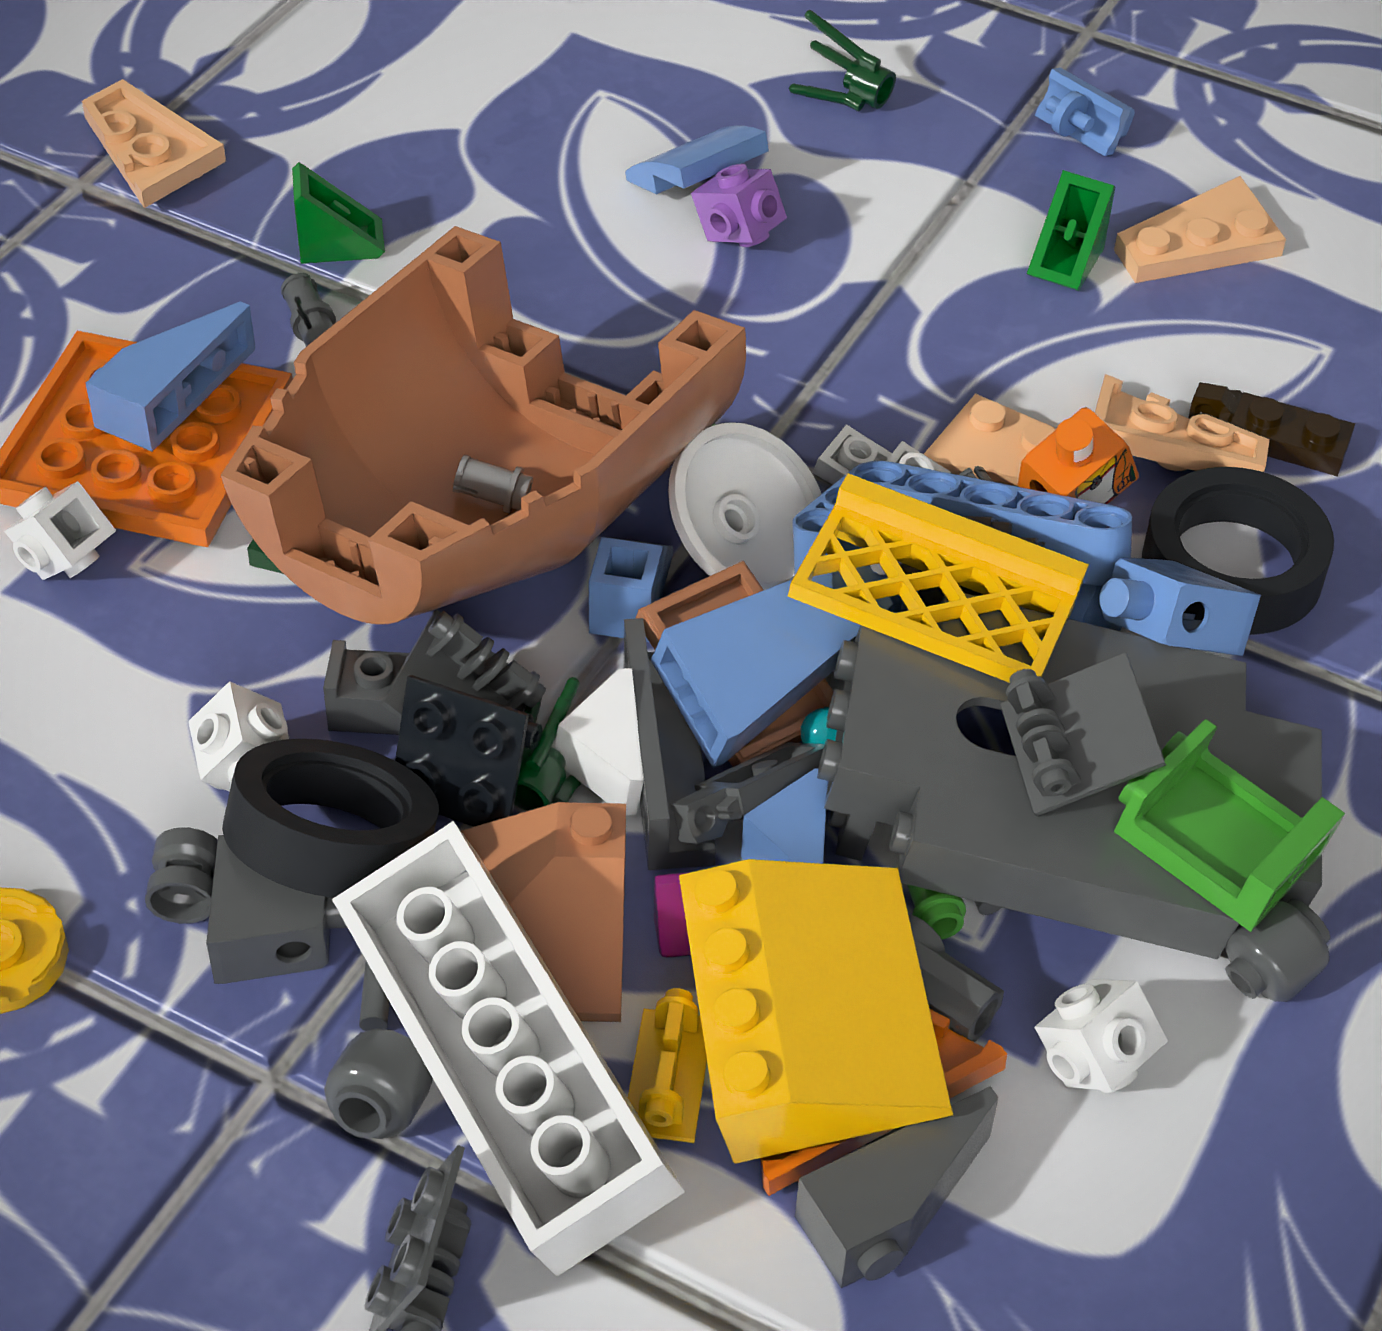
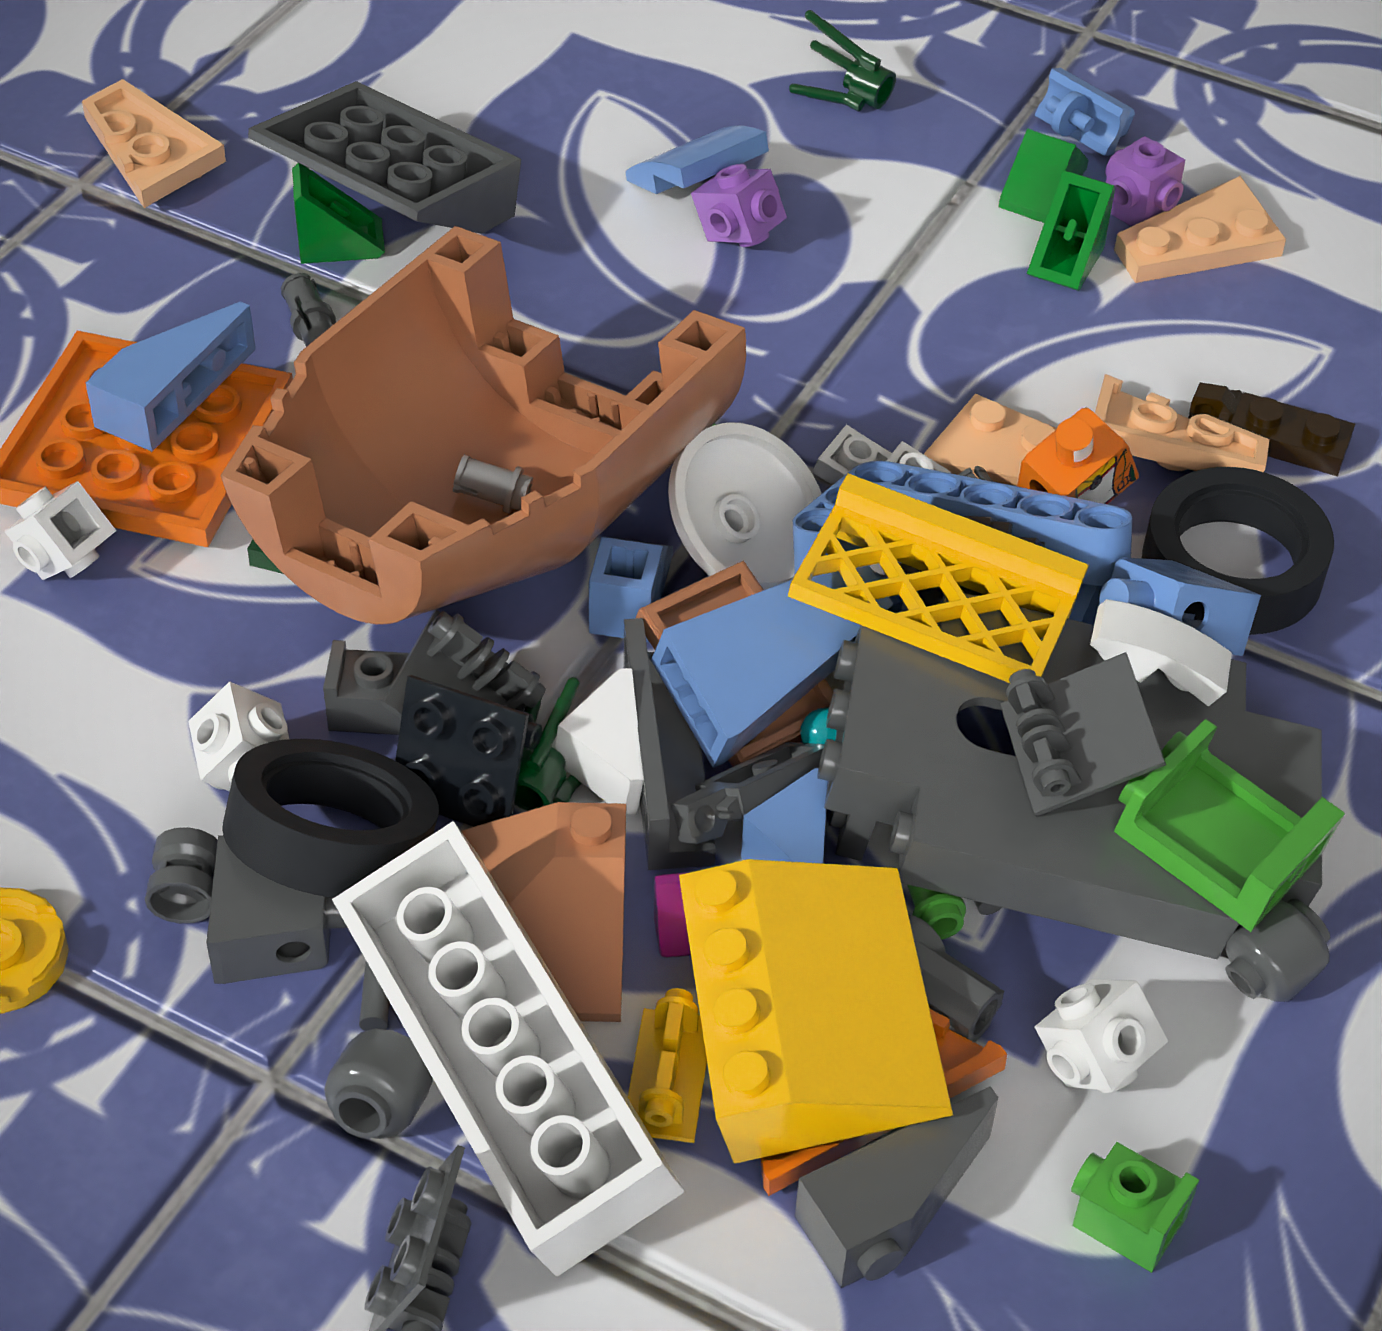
(398, 157): none -> dark grey slope
(1037, 174): none -> green slope
(1131, 1204): none -> bright green brick
(1145, 180): none -> medium lavender brick
(1159, 641): none -> white slope

